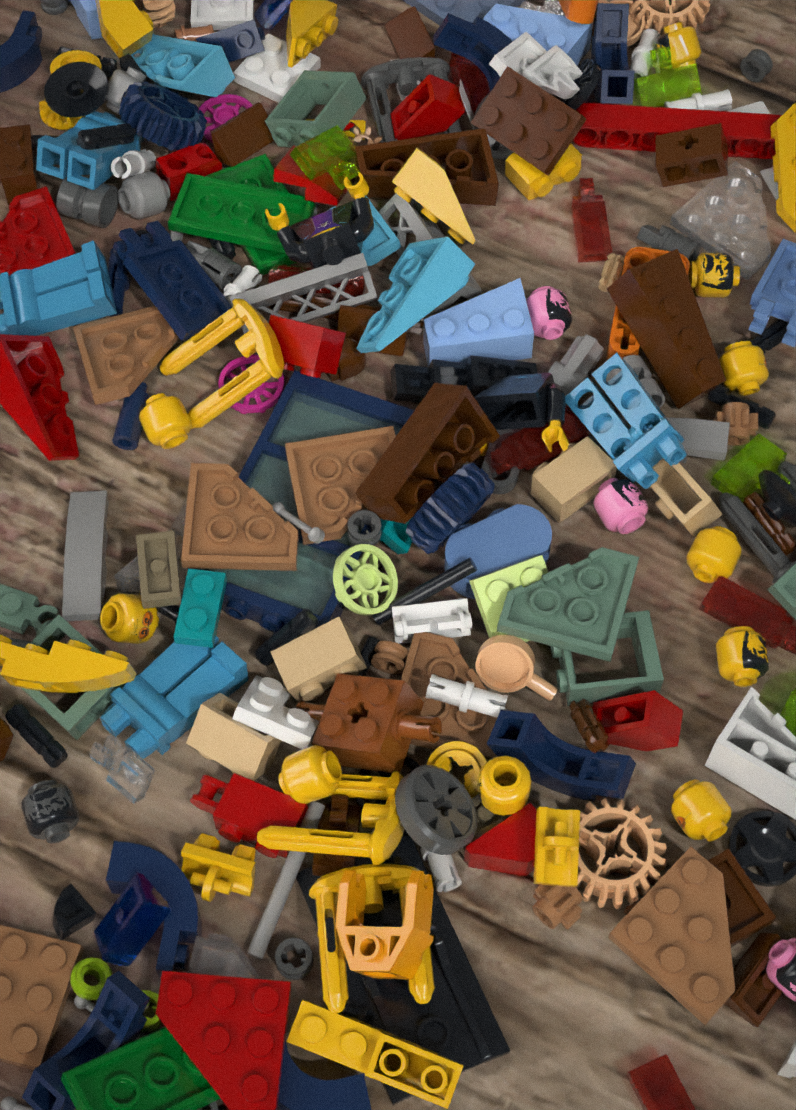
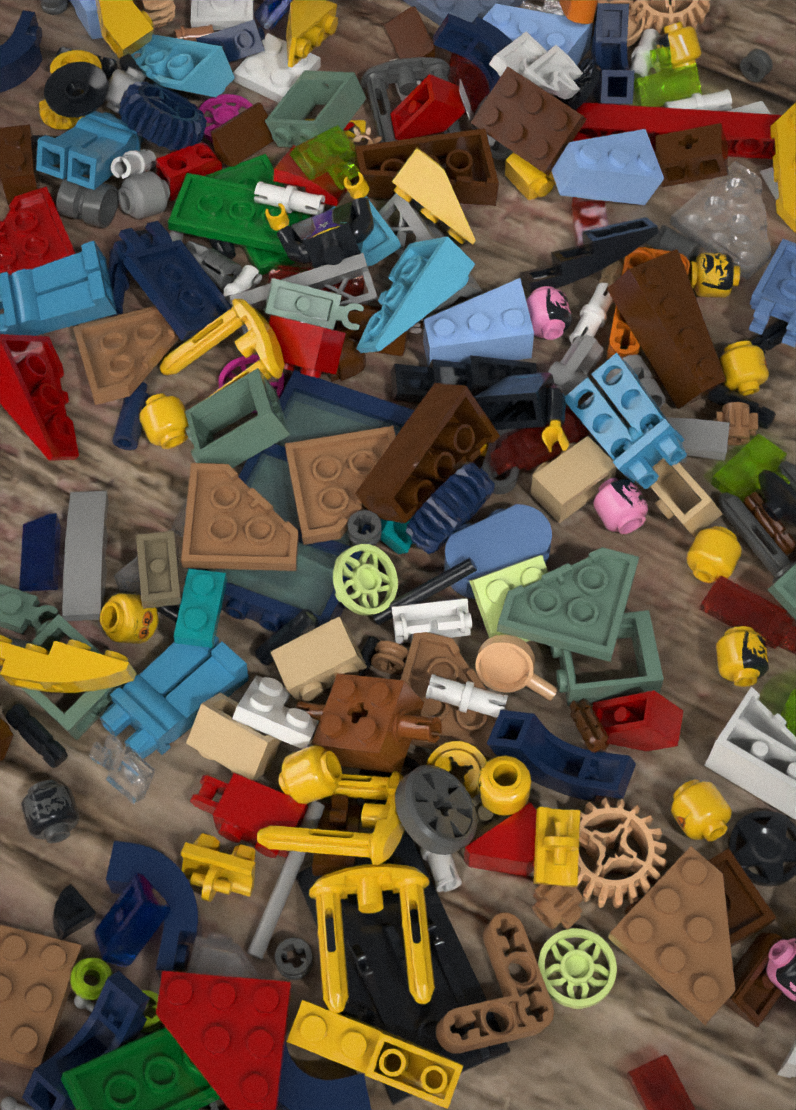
(40, 554): none -> clear blue slope
(106, 136): black axle -> none
(227, 407): none -> sand green window
(290, 198): none -> white pin
(308, 305): none -> sand green plate
(314, 534): light grey hinge -> none
(384, 950): light orange piece -> none
(511, 1006): none -> medium nougat beam
(578, 968): none -> yellowish green wheel
(593, 314): none -> white pin
(599, 249): none -> black slope
(609, 168): none -> light blue wedge

